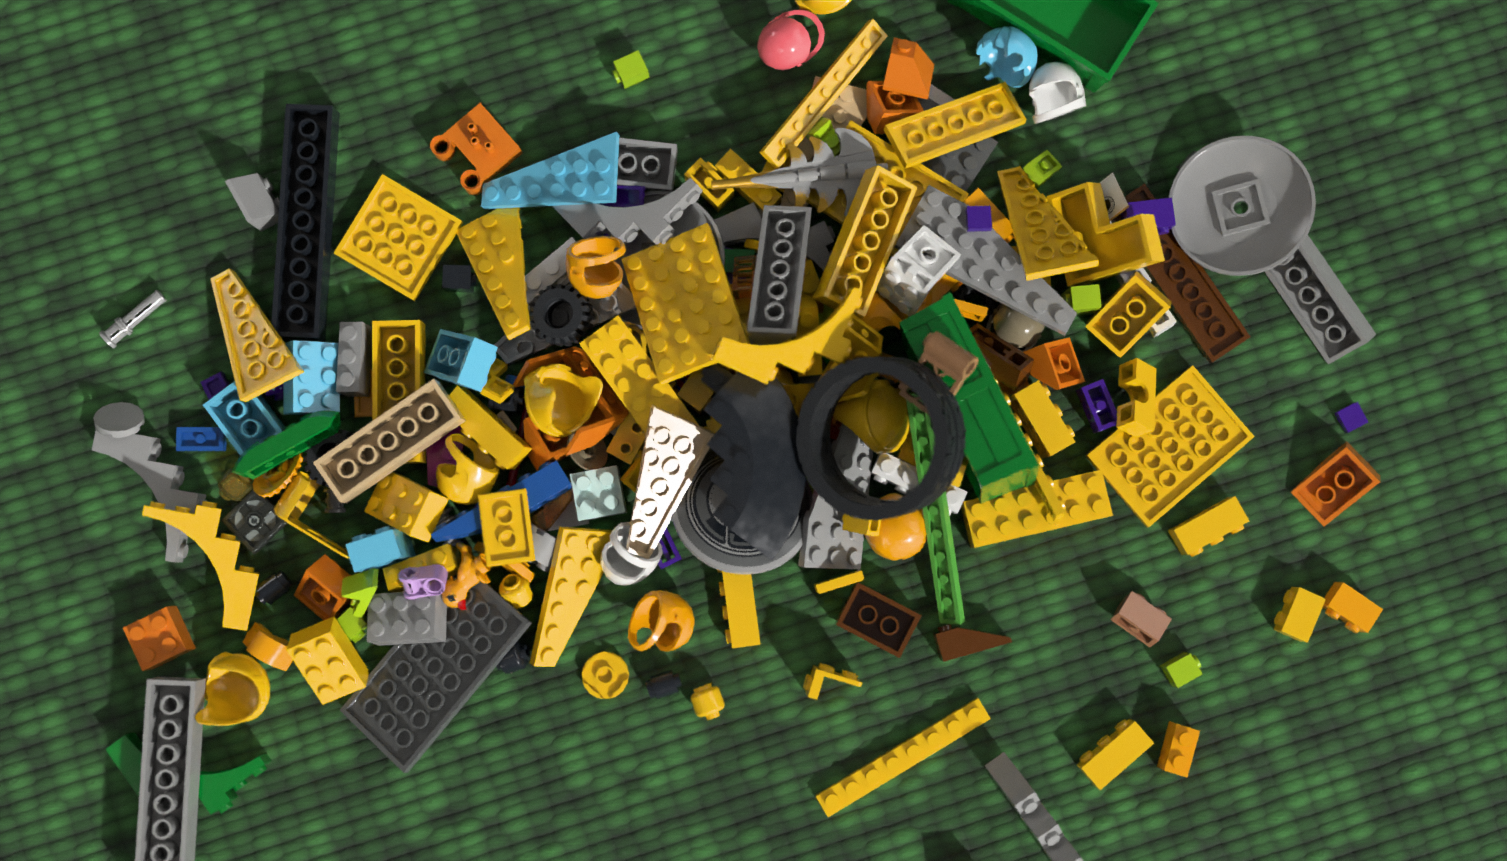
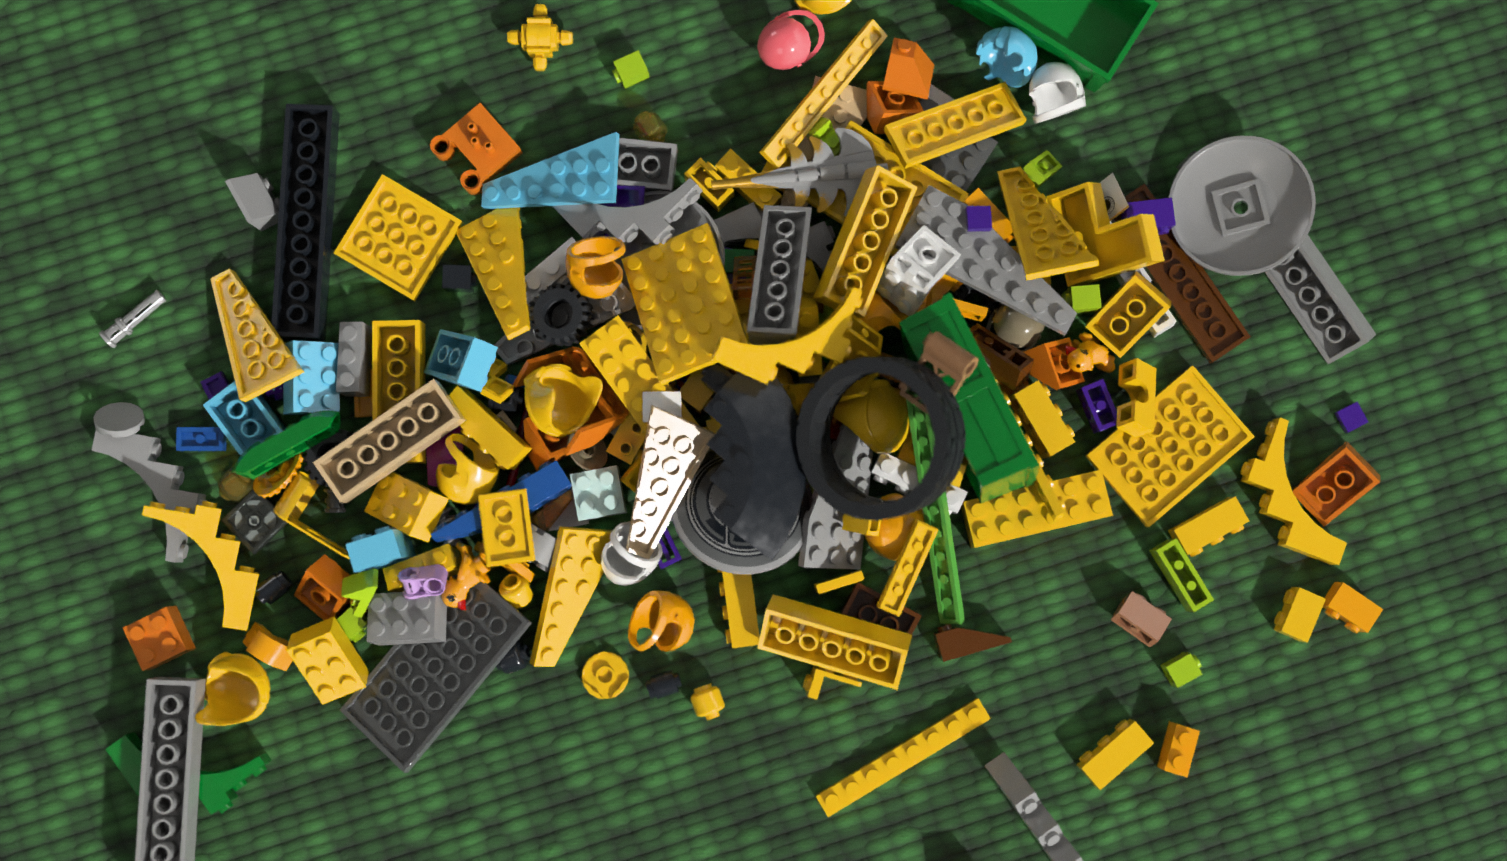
(540, 37): none -> yellow piece
(650, 127): none -> clear yellow head
(665, 400): none -> white sticker
(834, 641): none -> yellow brick
(907, 567): none -> yellow tile
(1089, 354): none -> light orange animal
(1181, 575): none -> lime brick
(1280, 503): none -> yellow arch

